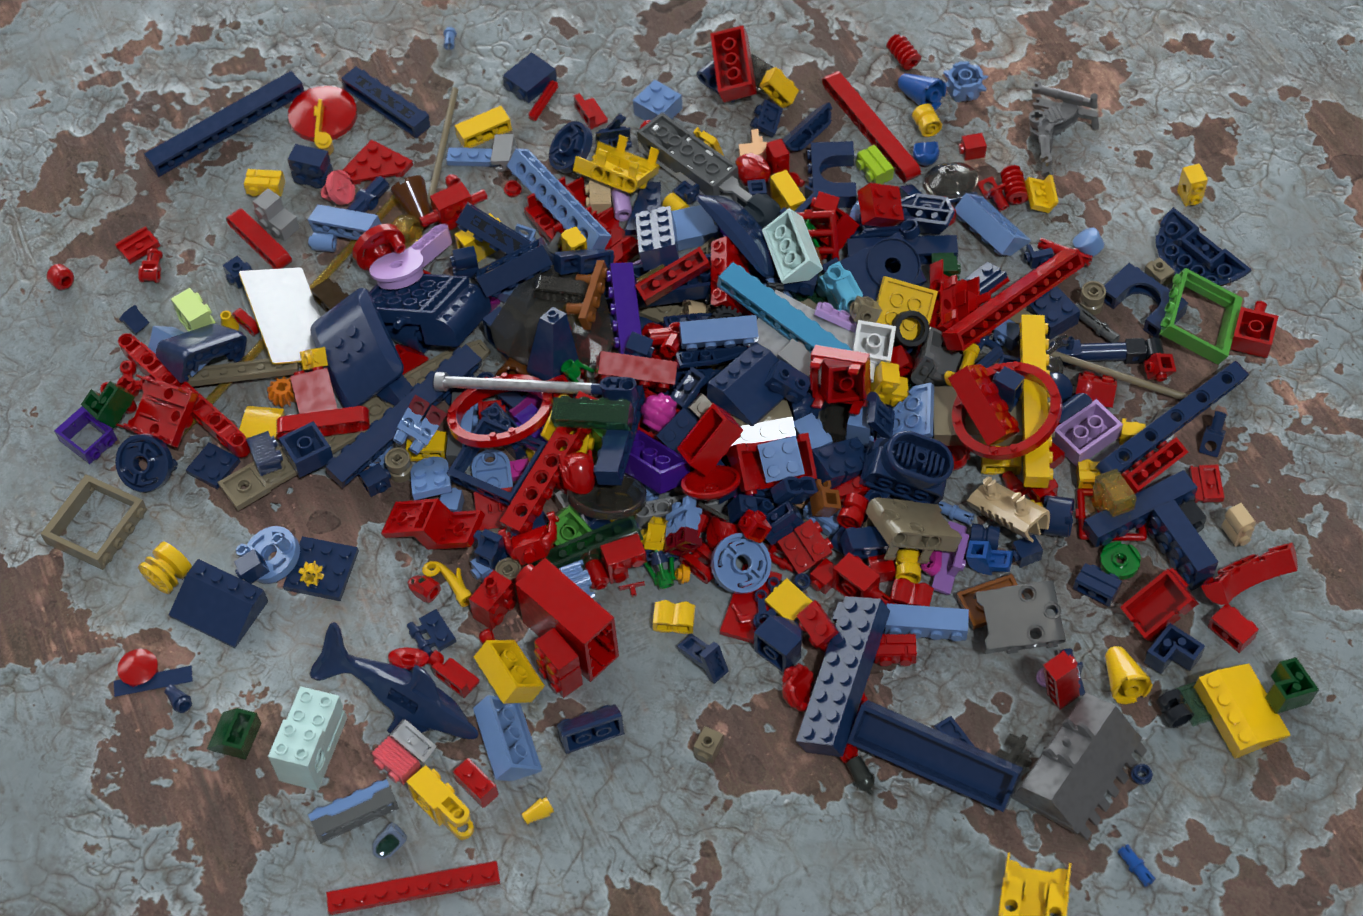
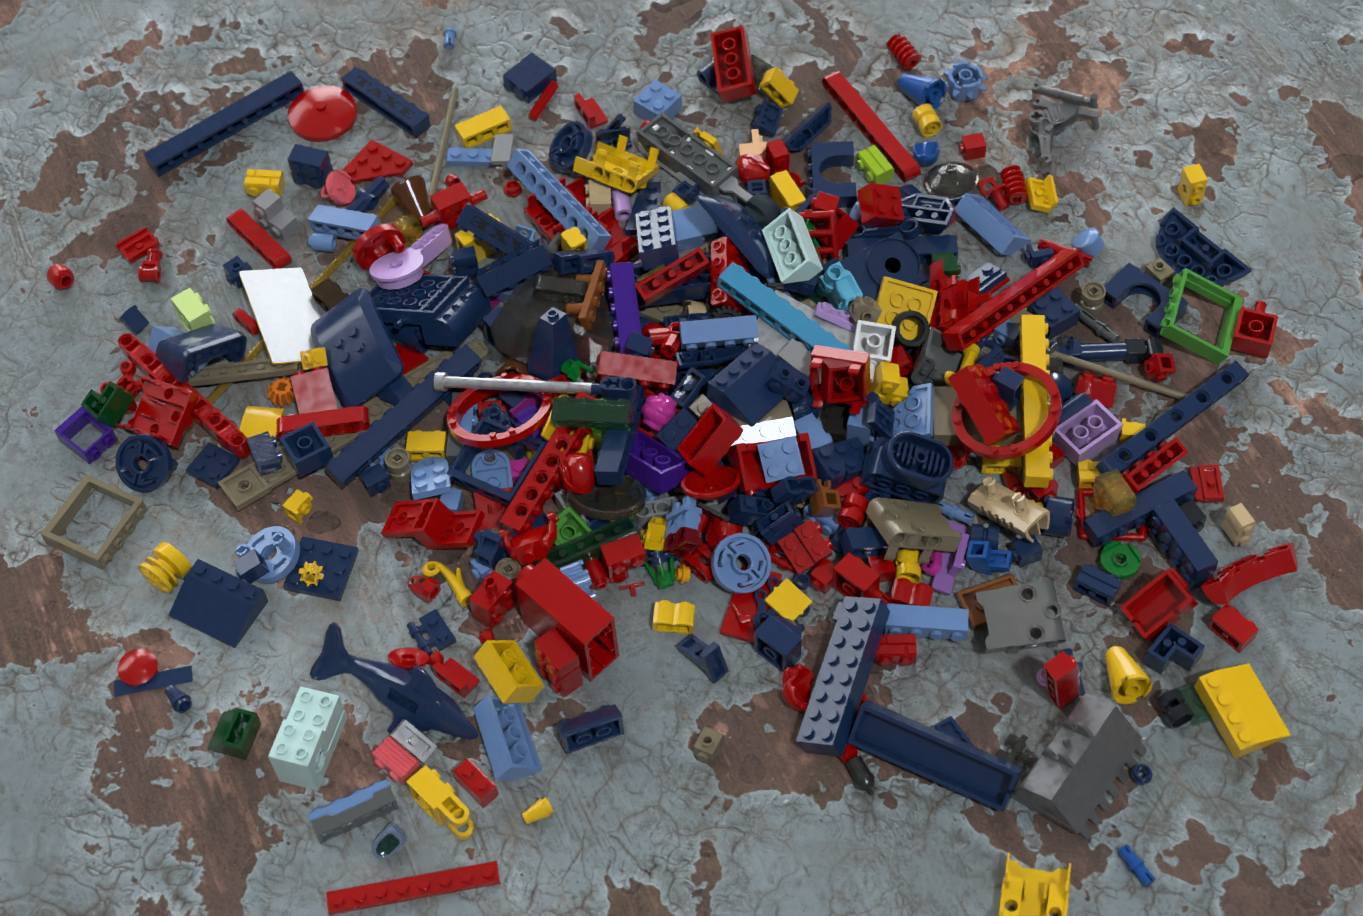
(228, 320): yellow cone -> none
(298, 506): none -> yellow brick
(322, 140): yellow door -> none
(418, 431): medium blue hips -> none
(754, 525): red brick -> none
(817, 624): red bracket -> none
(1214, 433): dark blue bracket -> none
(1291, 687): dark green brick -> none

